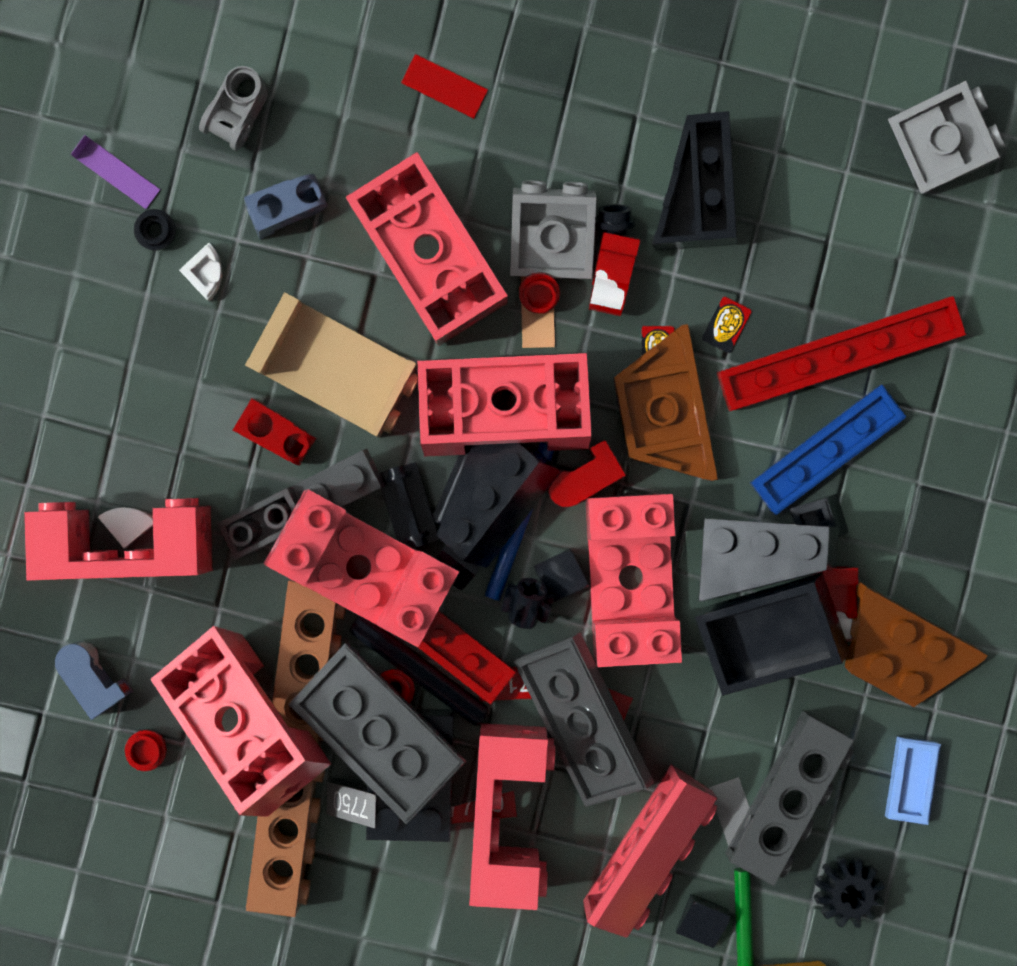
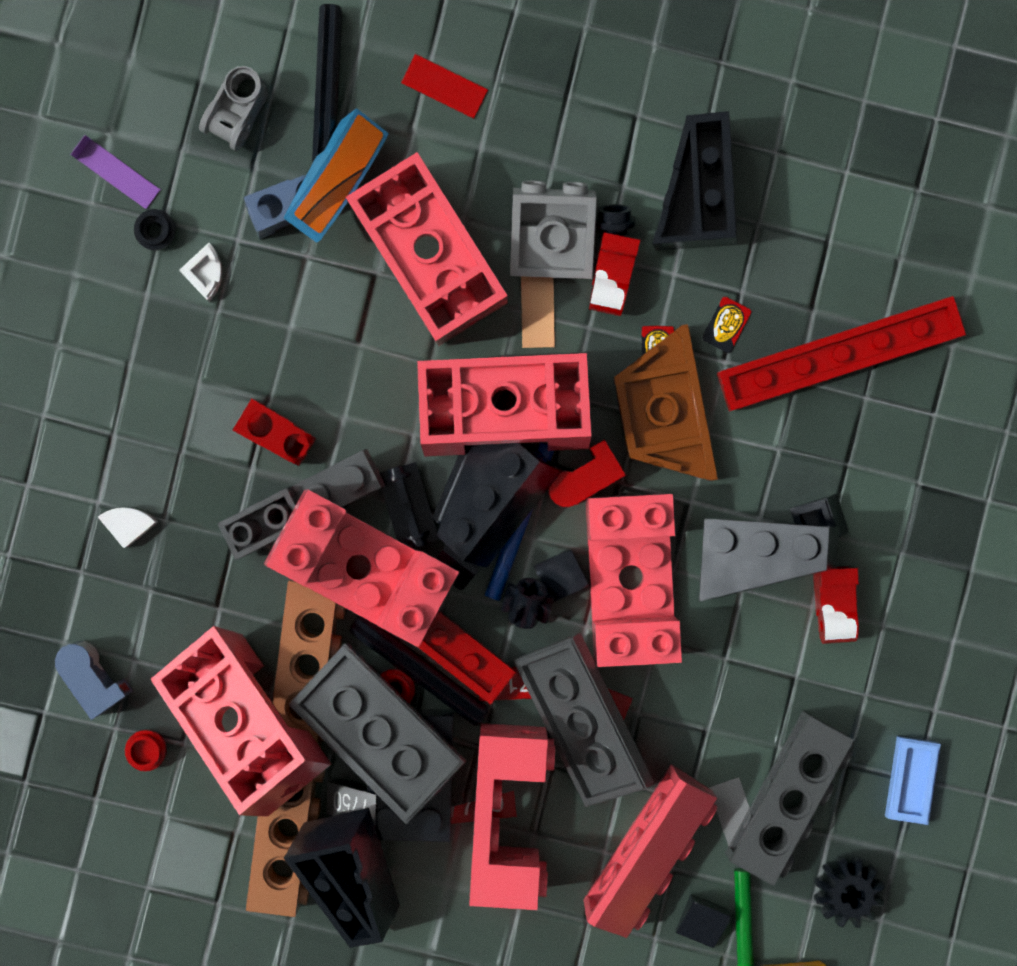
(60, 544): coral plate -> none
(327, 76): none -> black axle
(333, 366): tan panel -> none
(335, 174): none -> slope
(346, 875): none -> black wedge
(539, 292): red plate -> none
(772, 634): black piece -> none
(828, 449): blue tile -> none
(904, 650): dark orange wing -> none
(947, 136): light grey plate -> none

